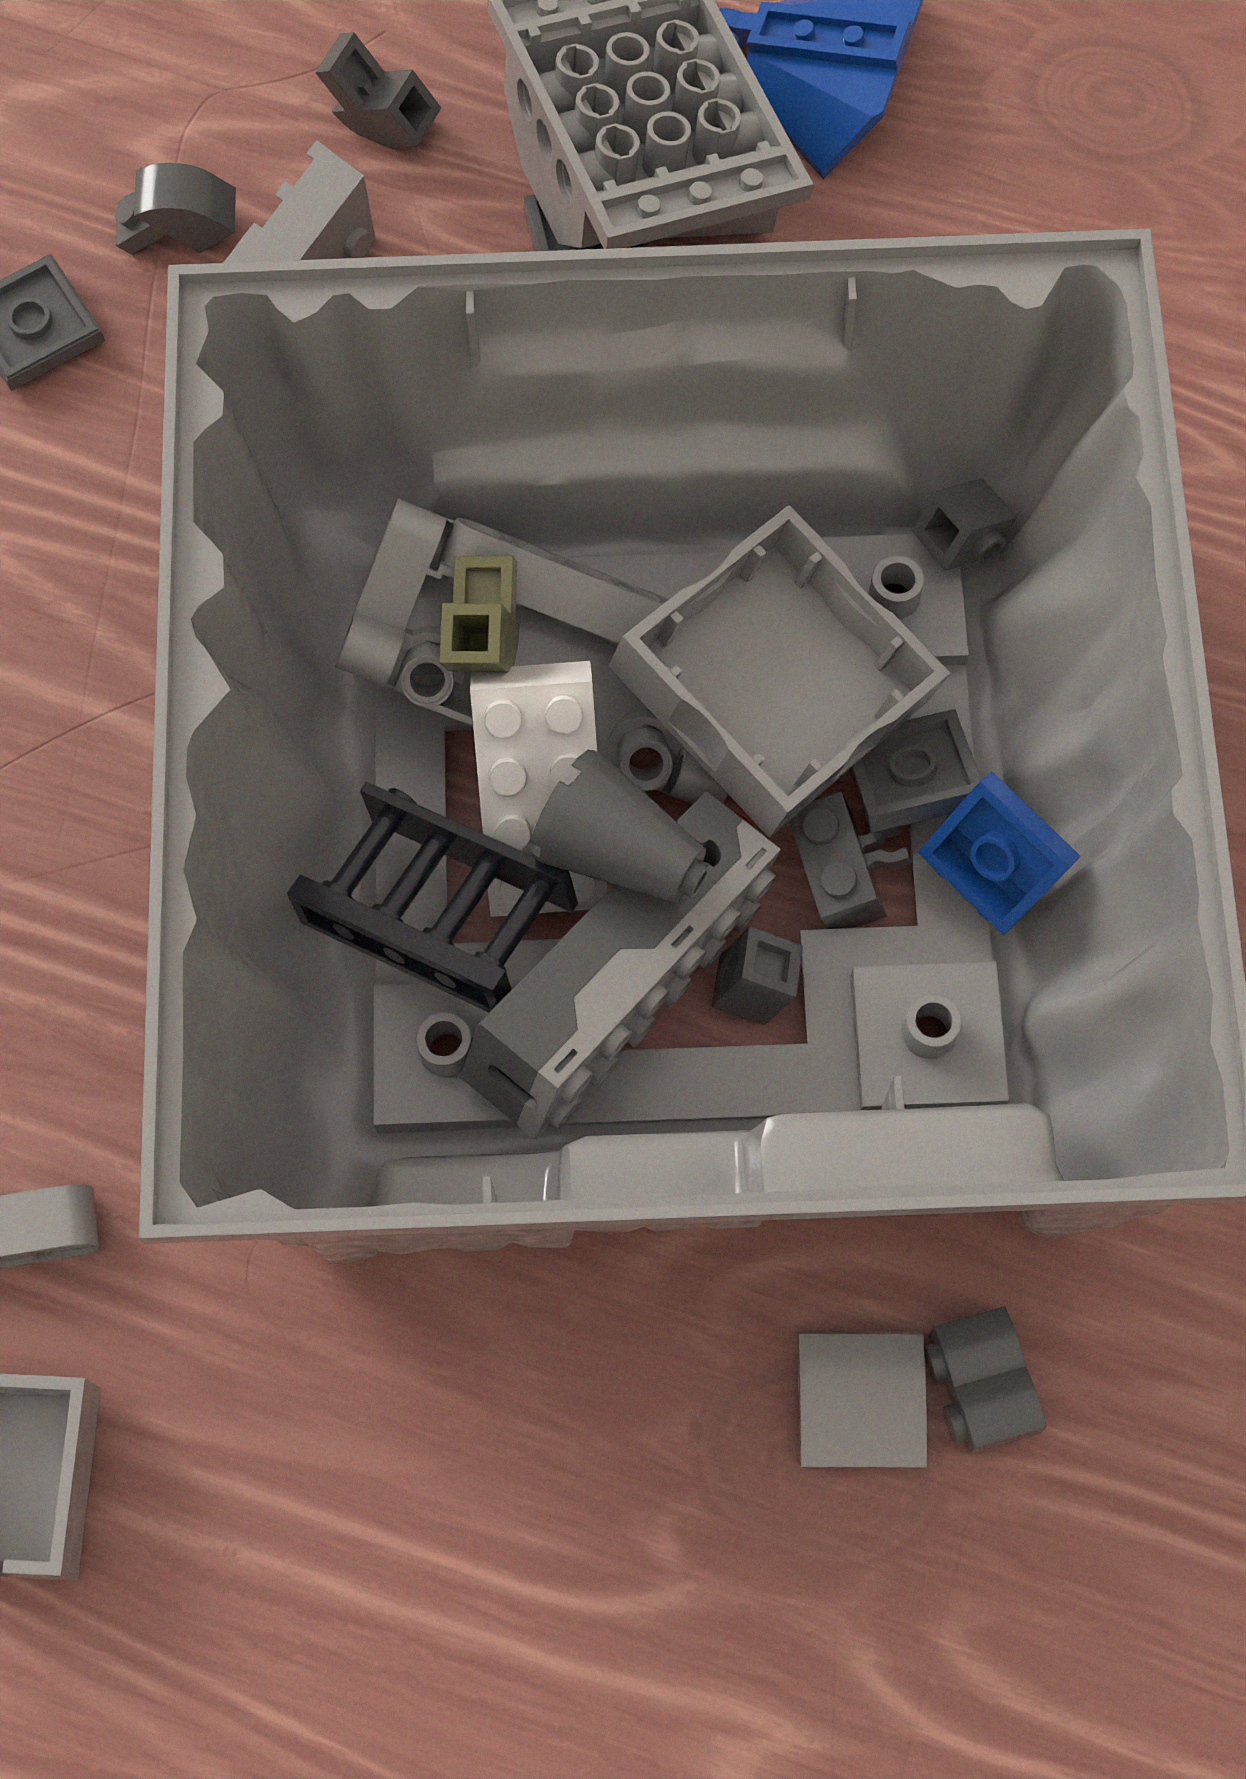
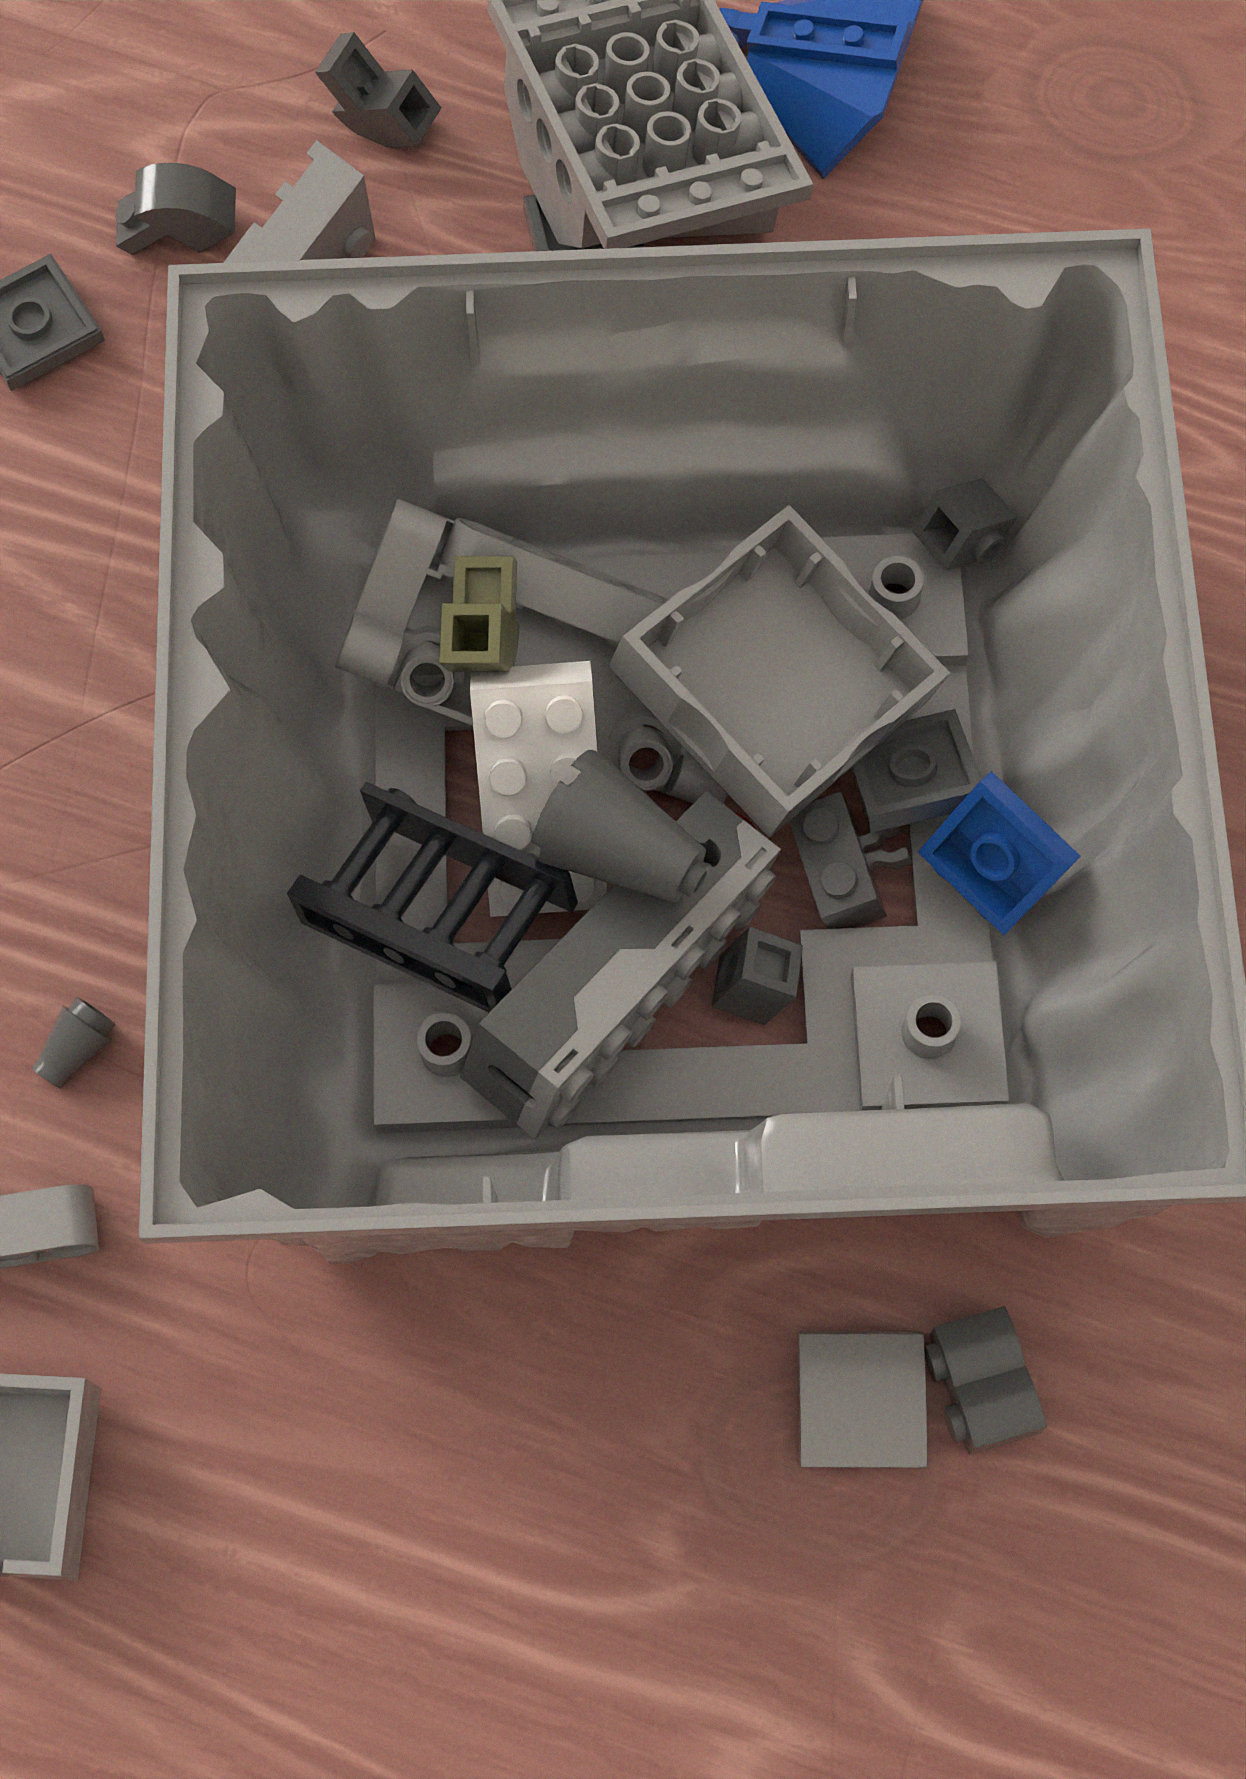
(73, 1041): none -> dark grey cone

